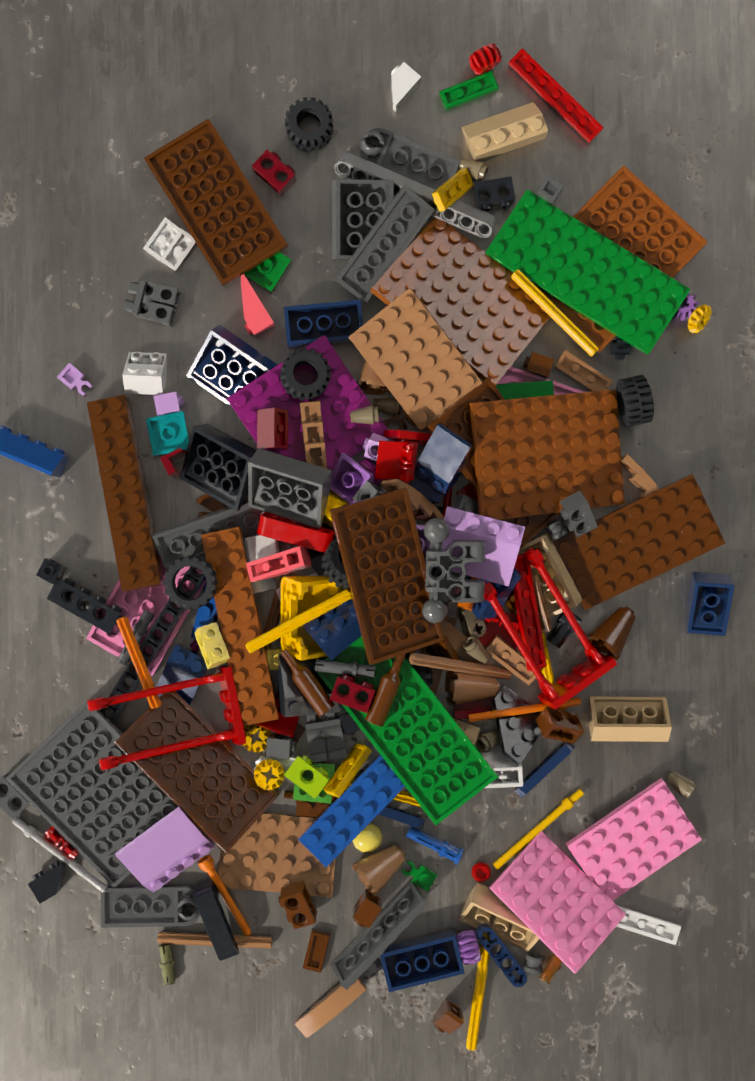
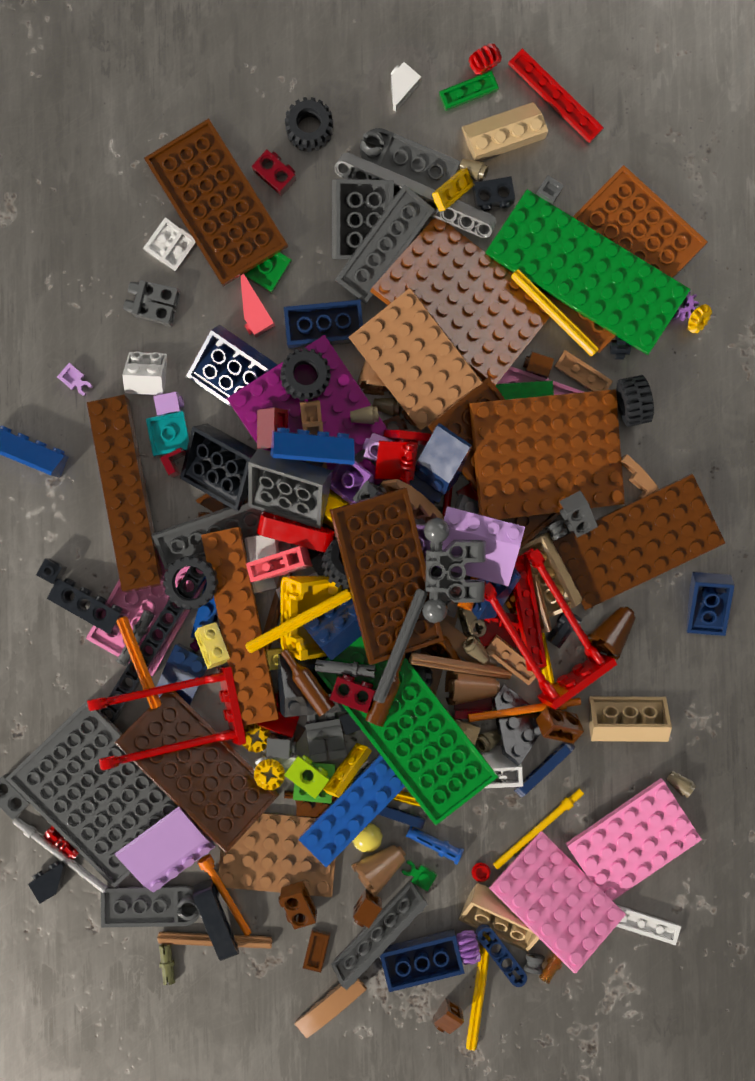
(312, 446): none -> blue slope
(400, 646): none -> dark grey axle

